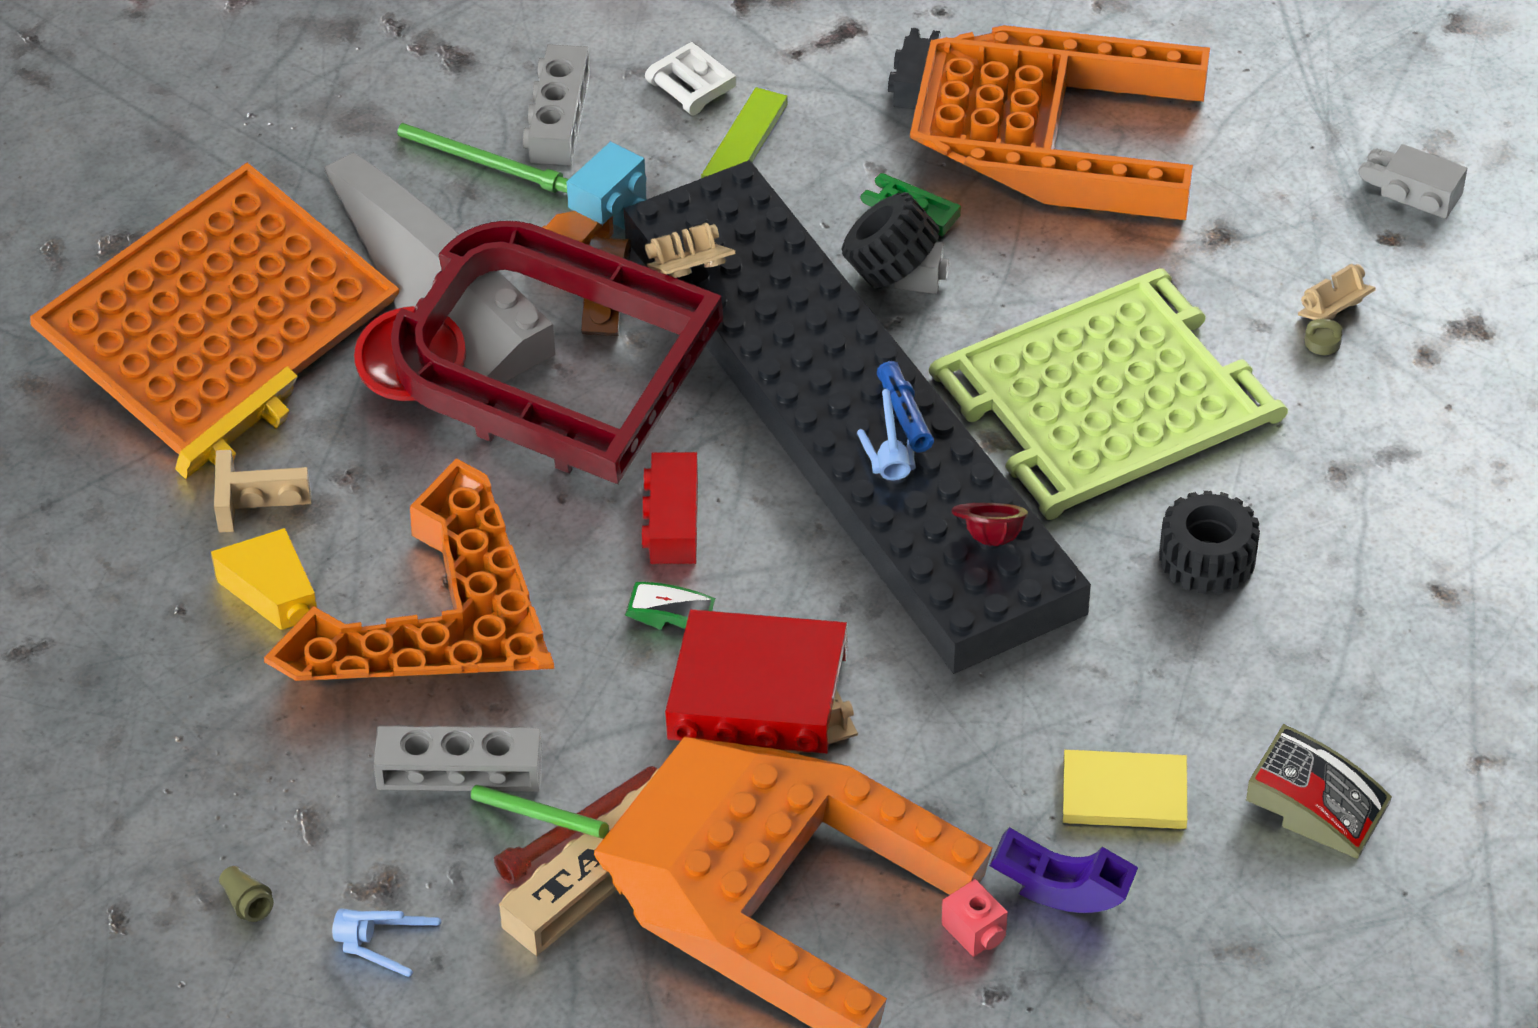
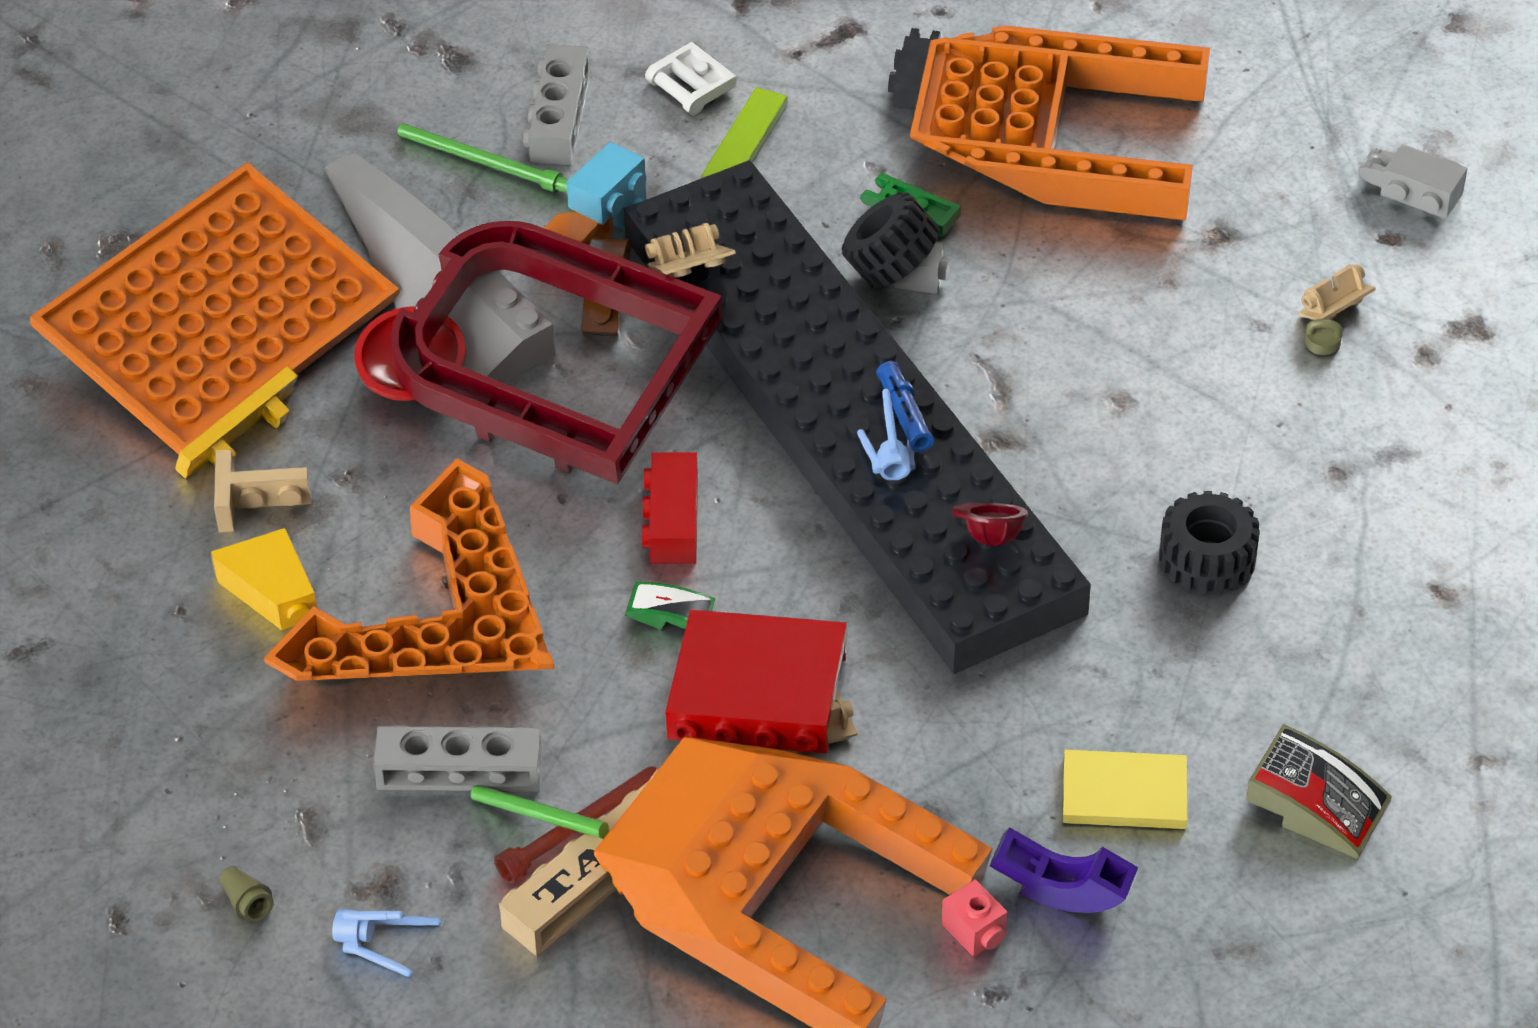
(1106, 390): yellowish green plate -> none

